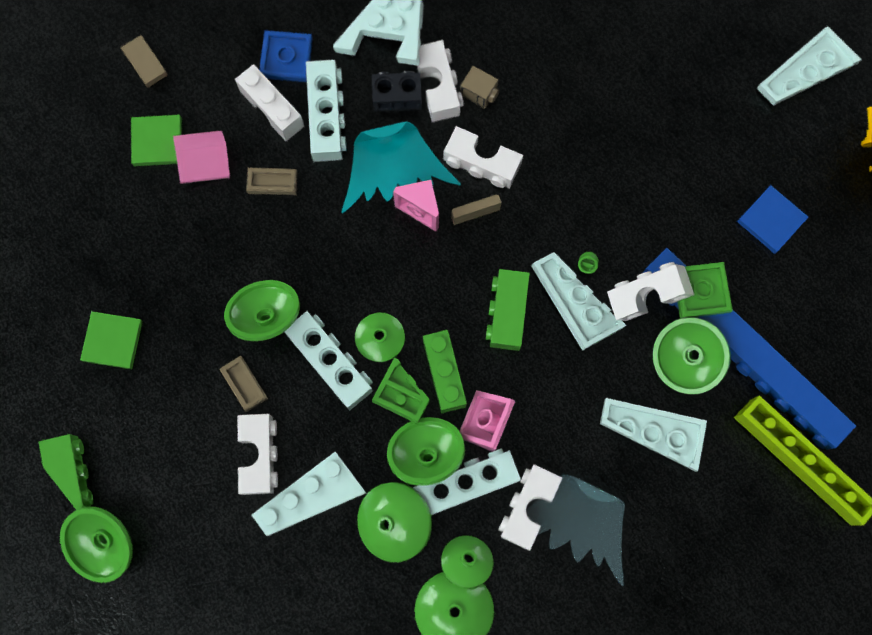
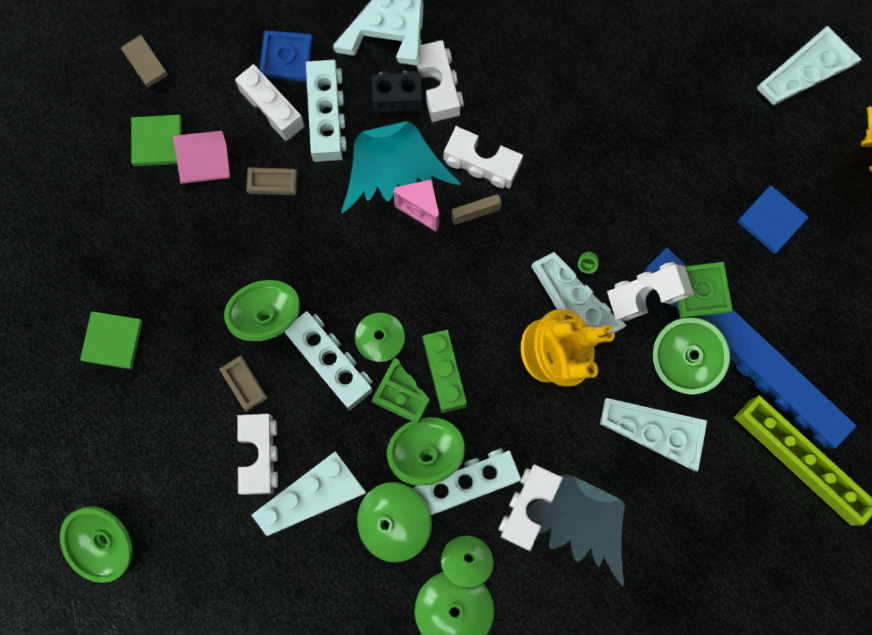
(65, 466): bright green slope -> none
(479, 87): dark tan brick -> none
(486, 420): bright pink slope -> none
(508, 309): bright green brick -> none
(562, 348): none -> yellow piece

